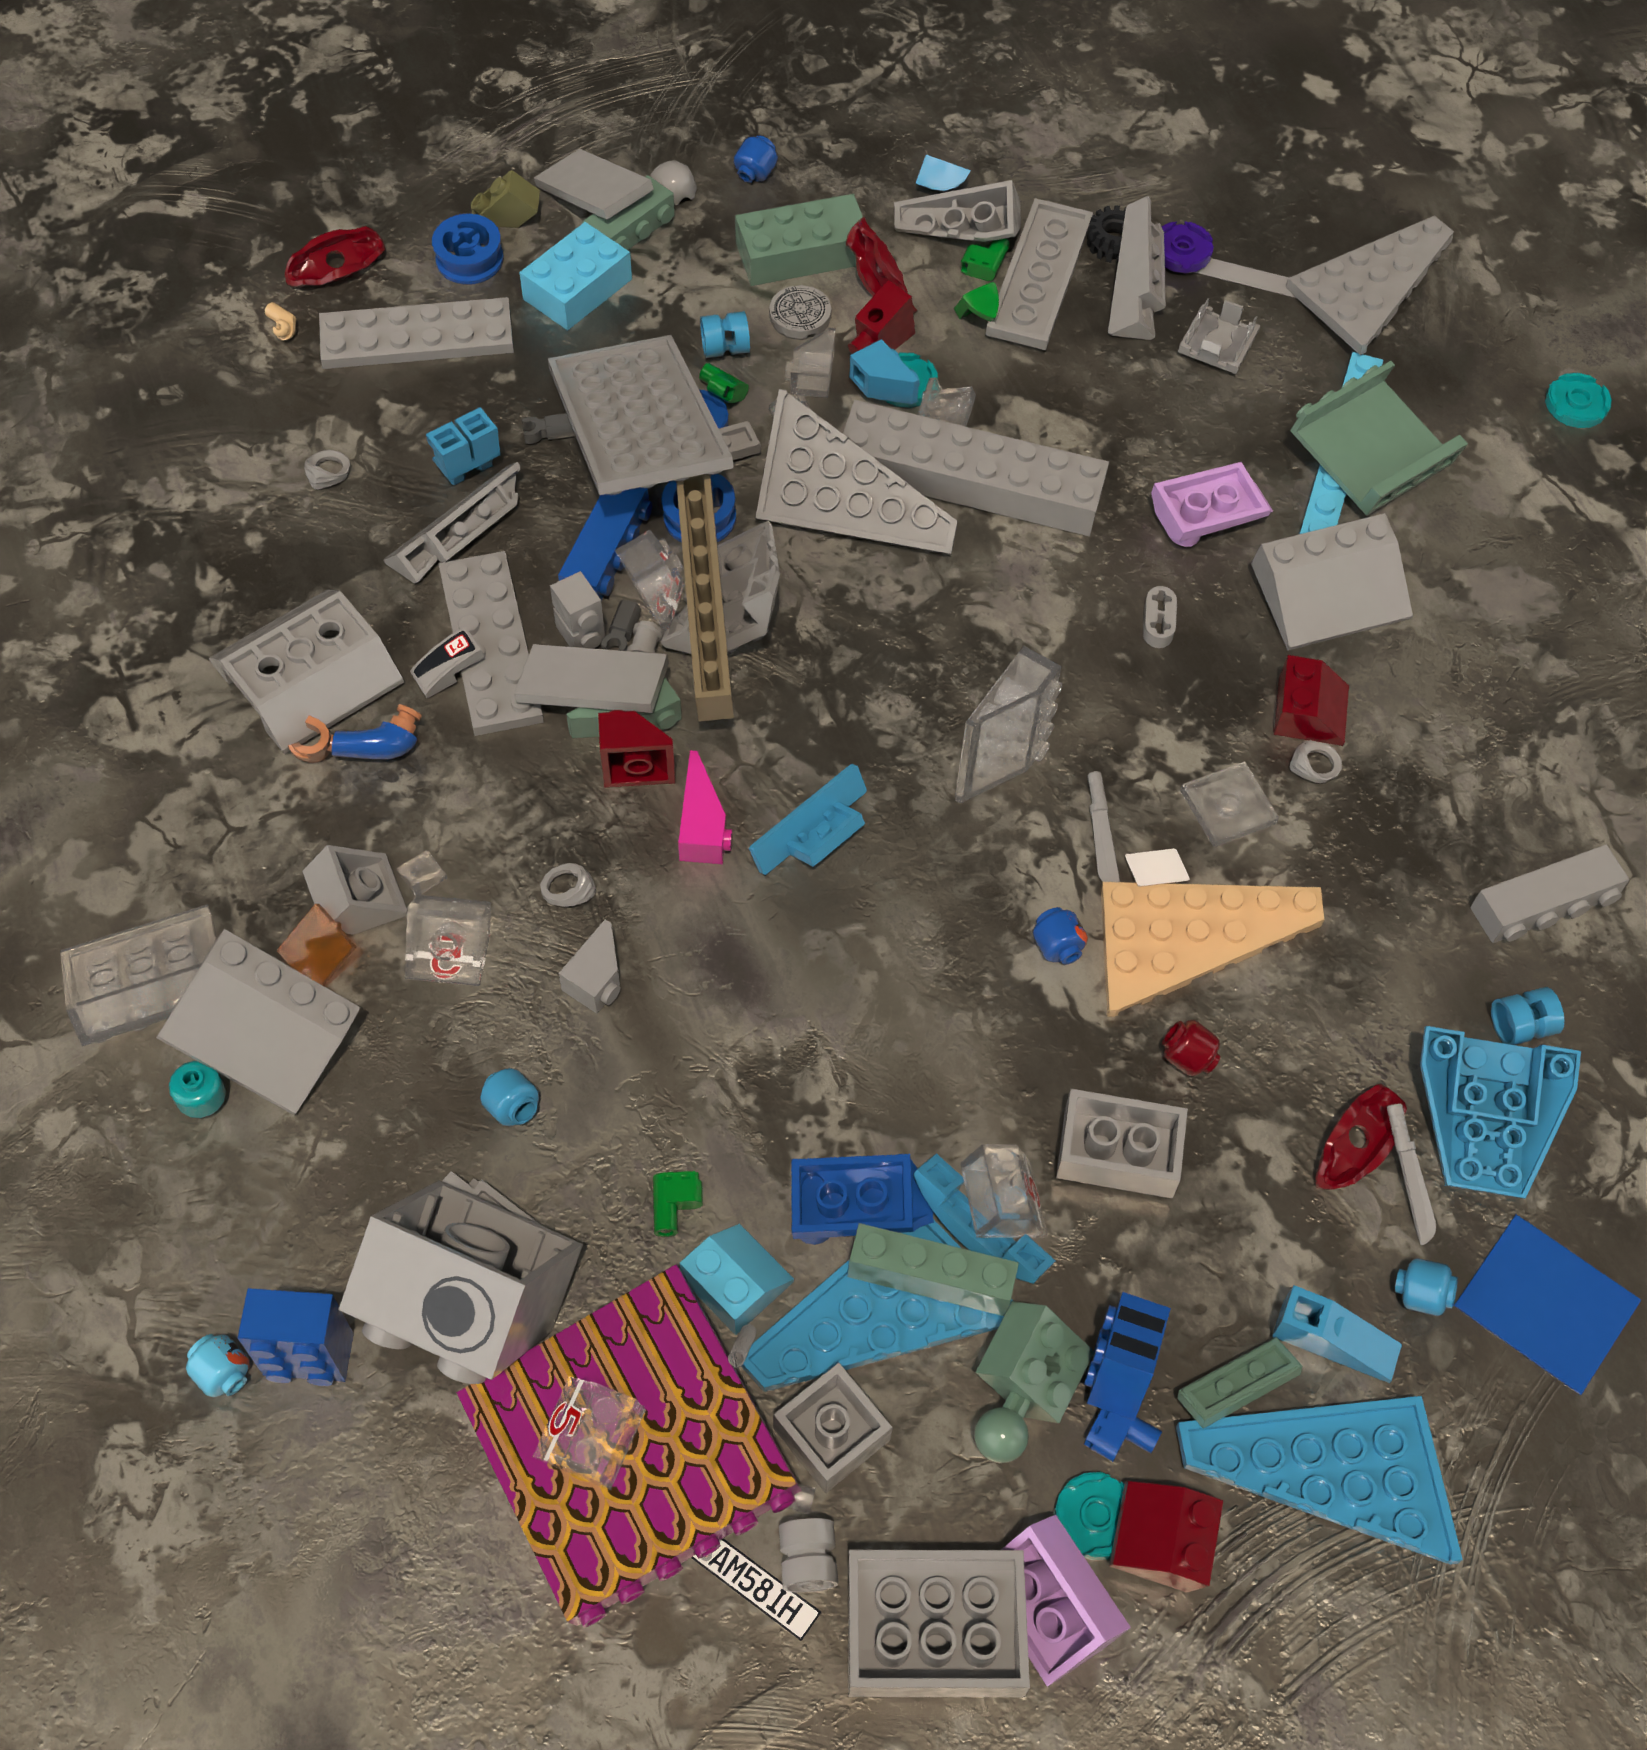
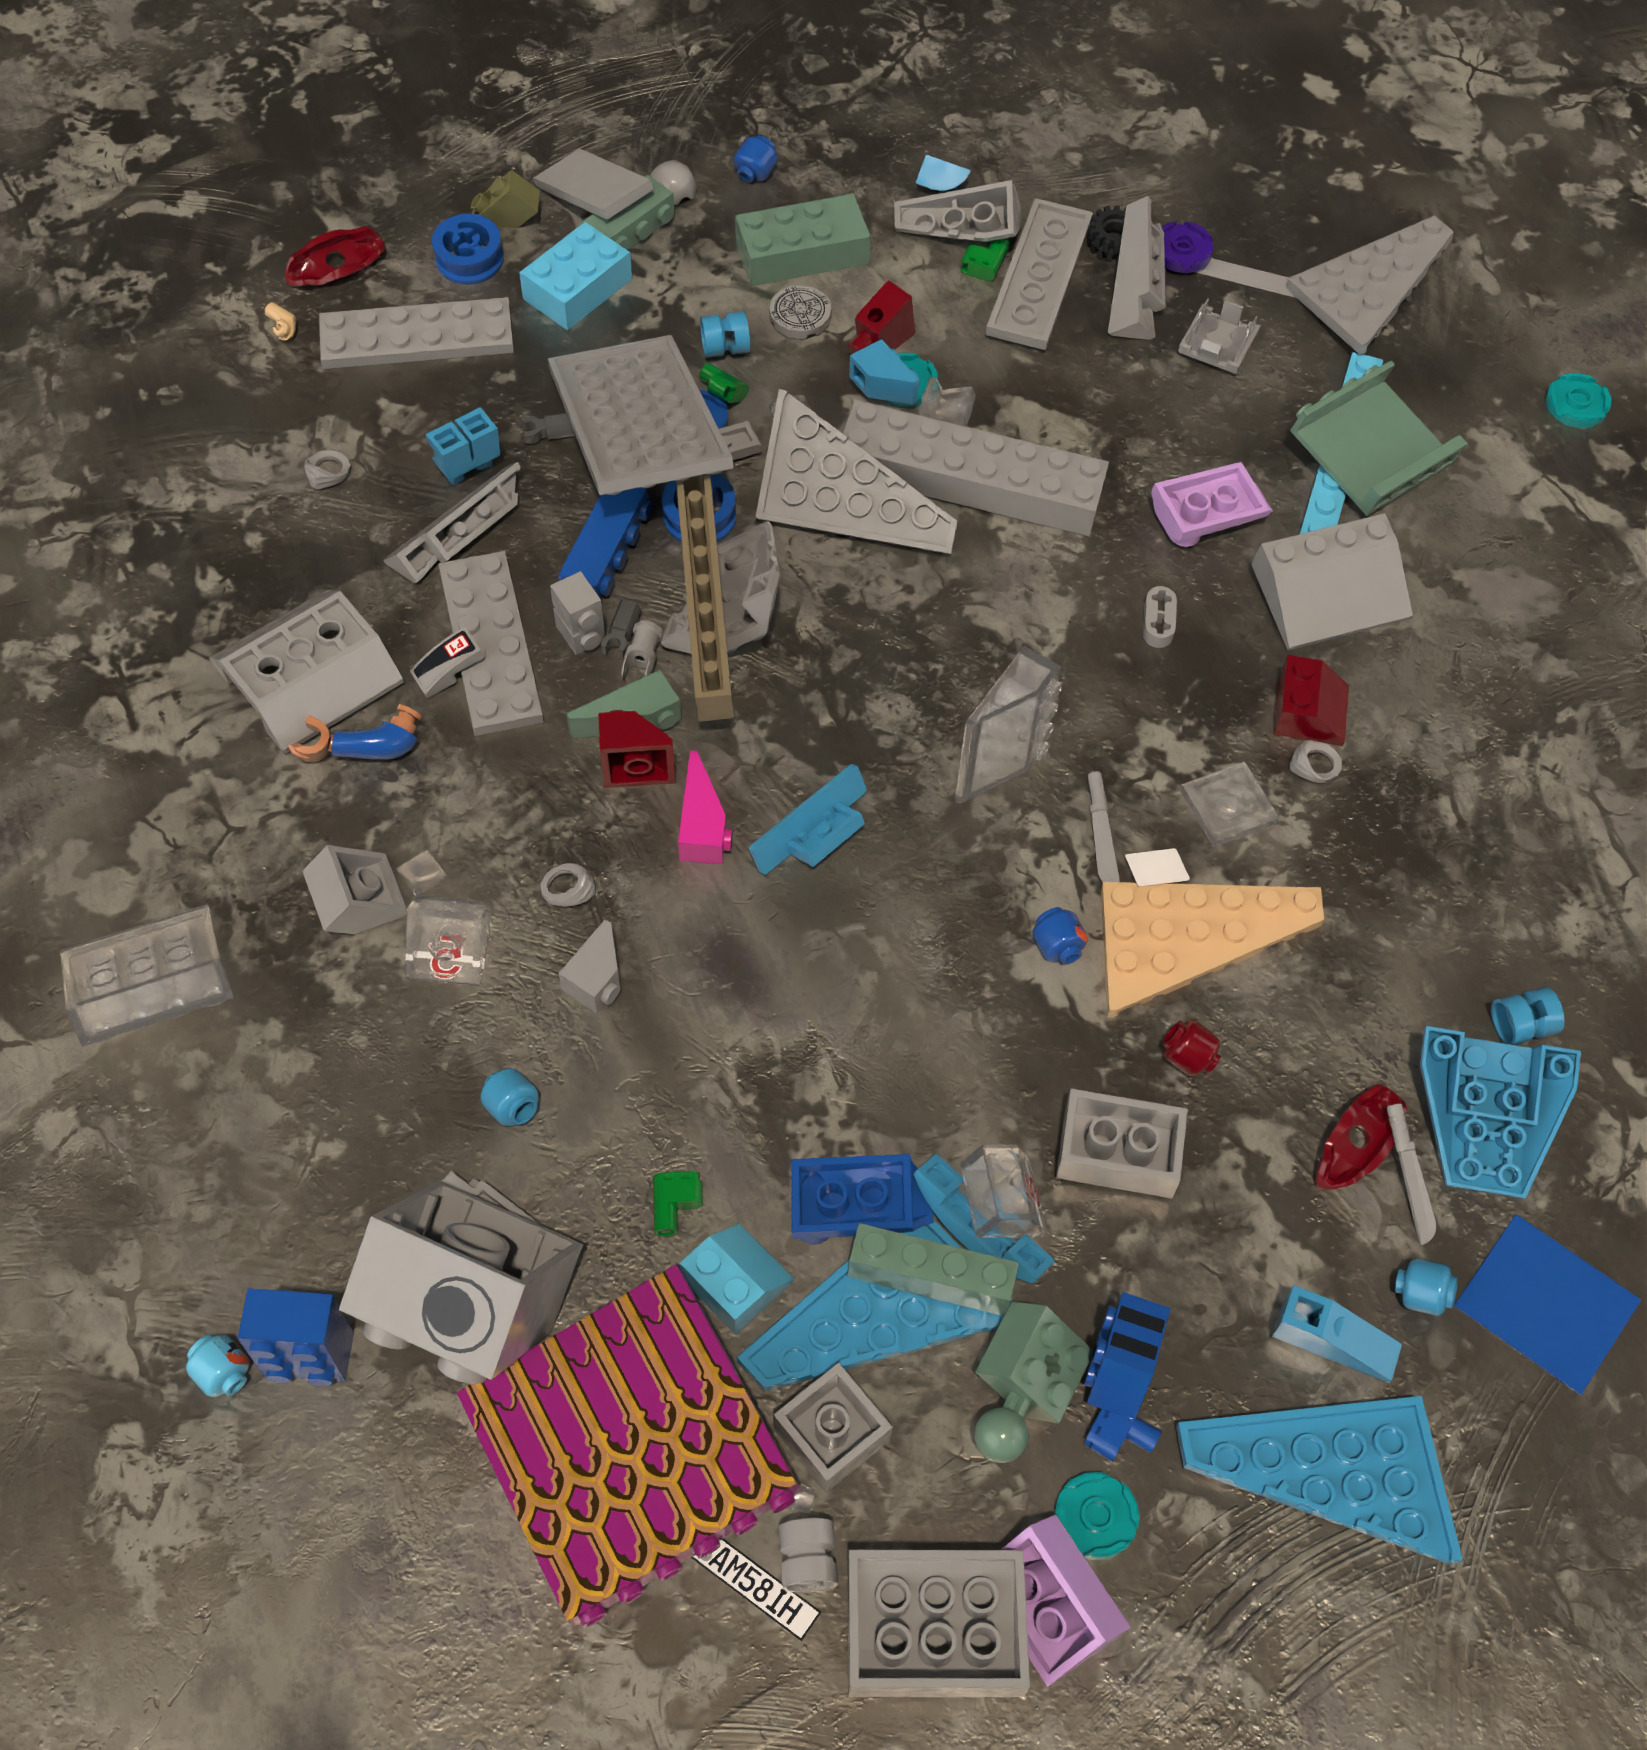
(197, 1089): teal head -> none
(258, 1022): light grey slope -> none
(317, 946): clear orange piece -> none
(590, 1431): clear slope -> none
(592, 678): light grey tile -> none
(654, 575): clear slope -> none
(742, 1345): light grey piece -> none
(812, 365): clear slope -> none
(873, 259): dark red piece -> none
(980, 301): green tile -> none
(1167, 1535): dark red slope -> none
(1239, 1382): sand green tile -> none
(1550, 894): light grey brick -> none

